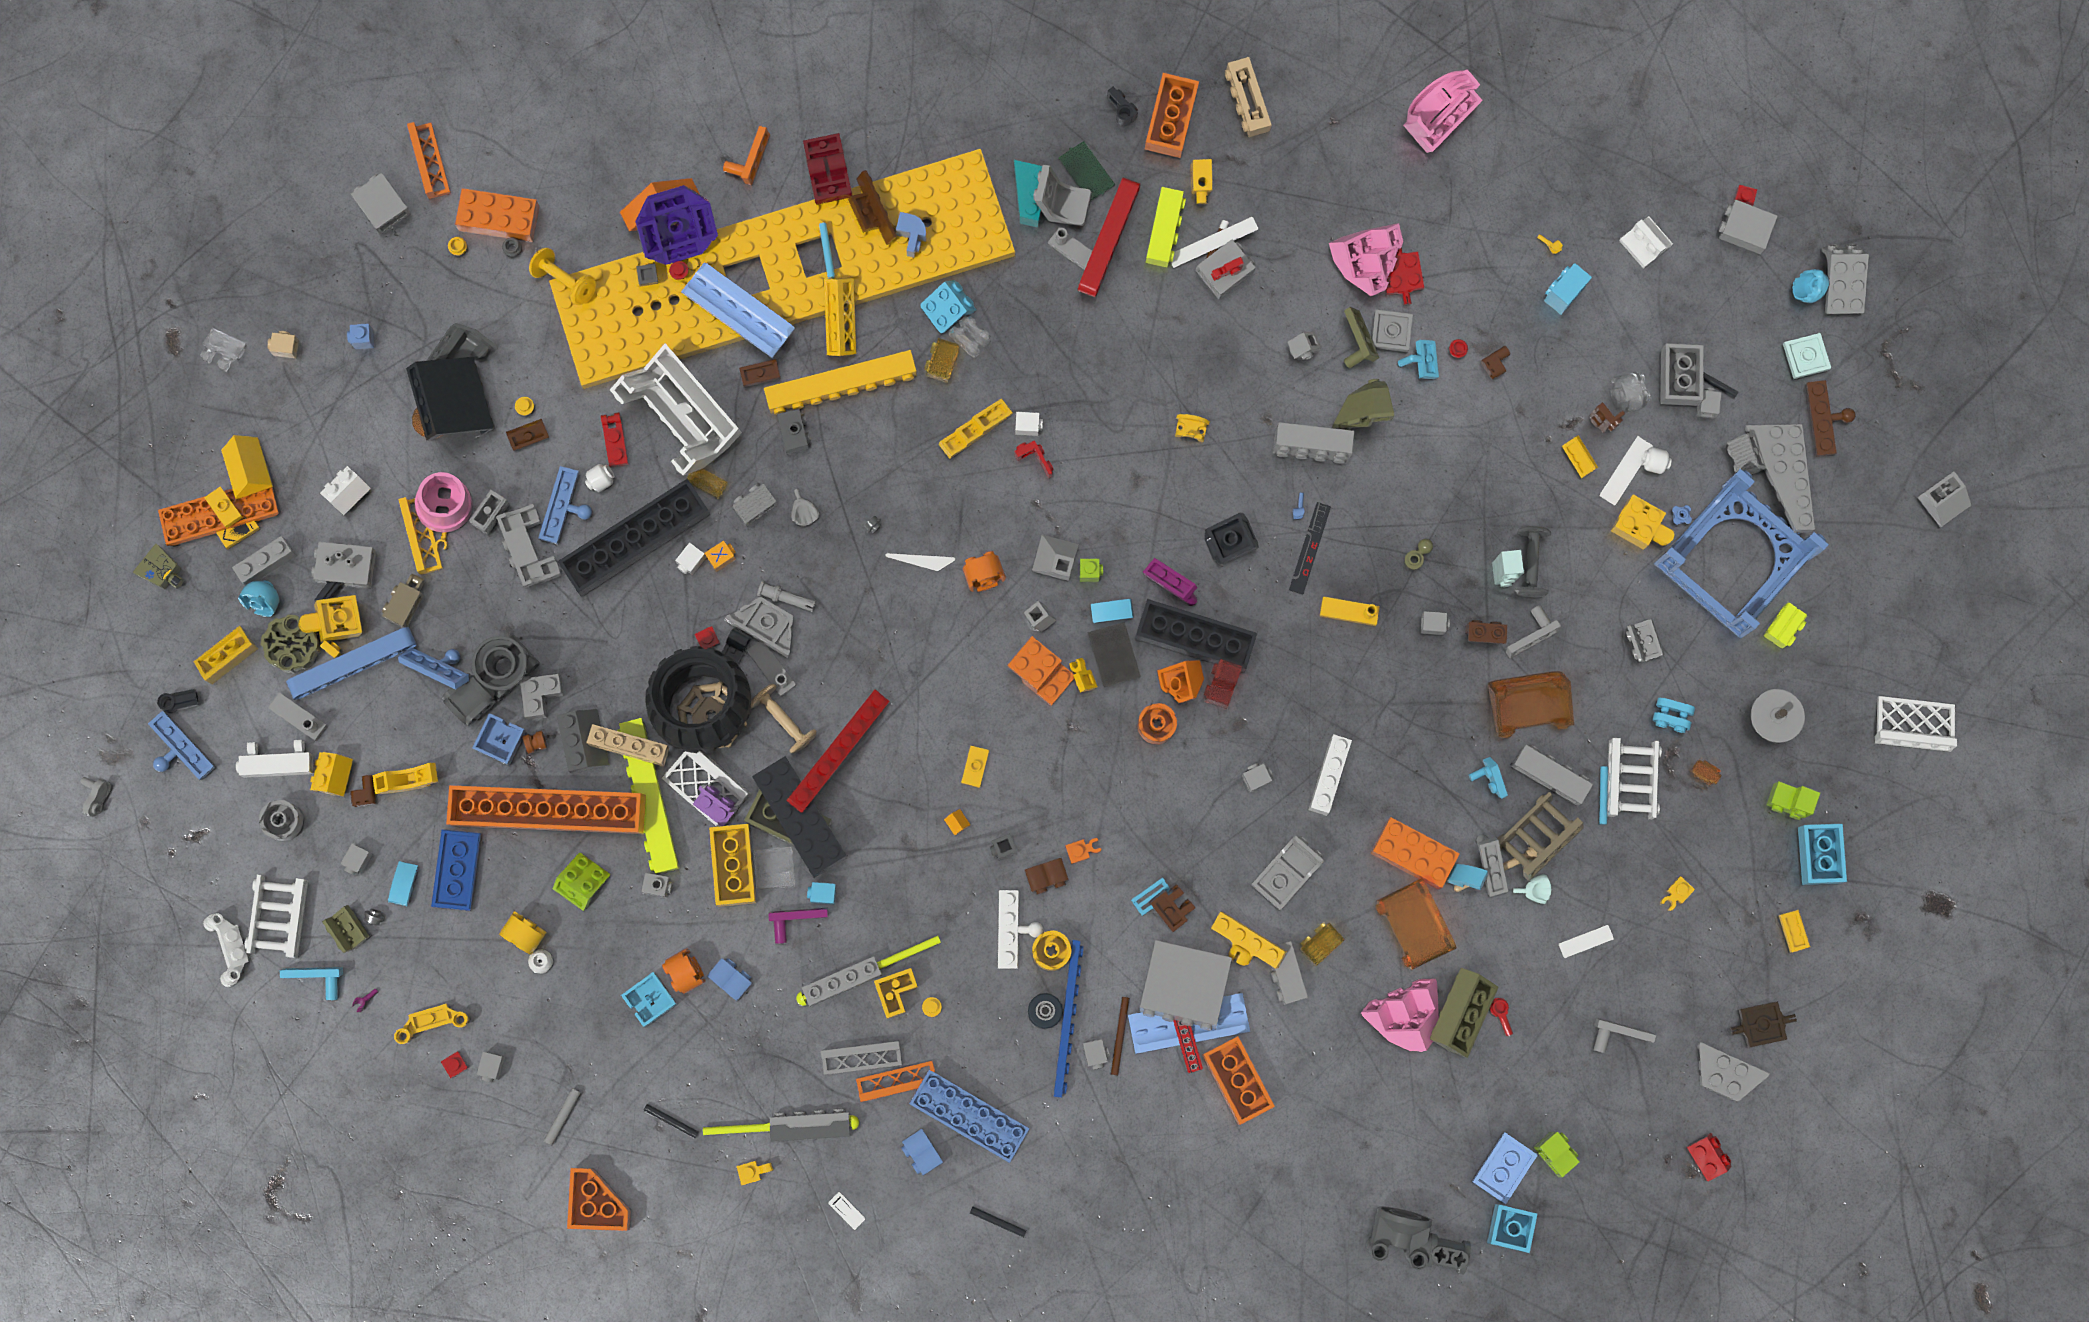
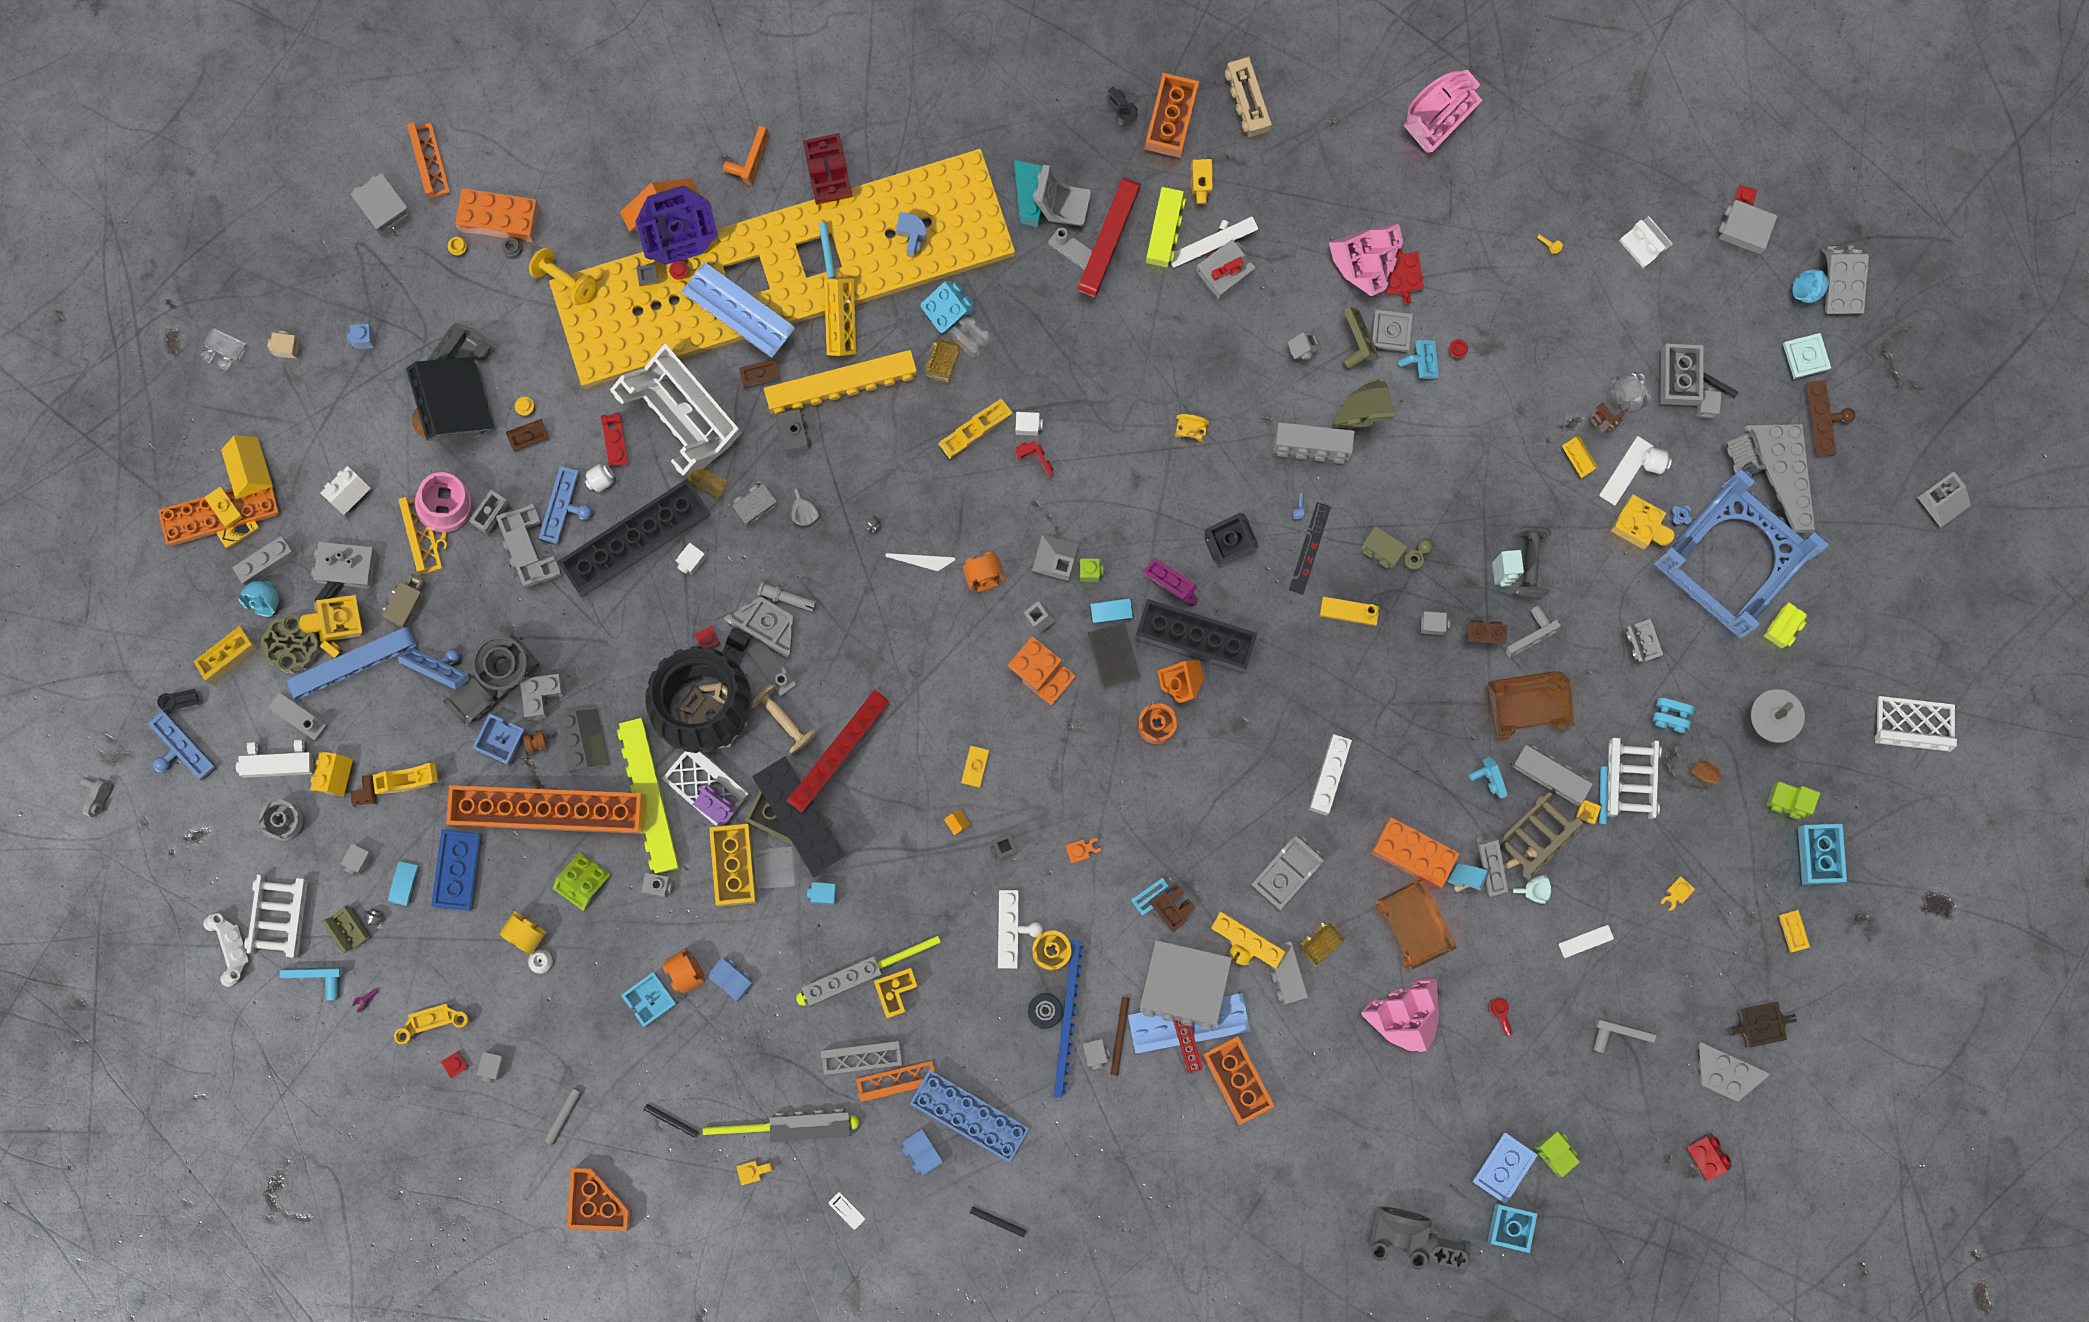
(159, 568): olive torso -> none
(628, 745): tan brick -> none
(720, 555): light orange brick -> none
(780, 916): magenta piece -> none
(870, 210): reddish brown bracket -> none
(931, 1007): yellow plate -> none
(1047, 875): reddish brown brick -> none
(1083, 677): yellow plate -> none
(1086, 170): clear green piece -> none
(1223, 683): clear red brick -> none
(1257, 777): light grey brick -> none
(1383, 547): none -> olive brick
(1464, 1012): olive brick -> none
(1493, 363): reddish brown piece -> none
(1567, 288): medium azure brick -> none
(1588, 812): none -> yellow plate

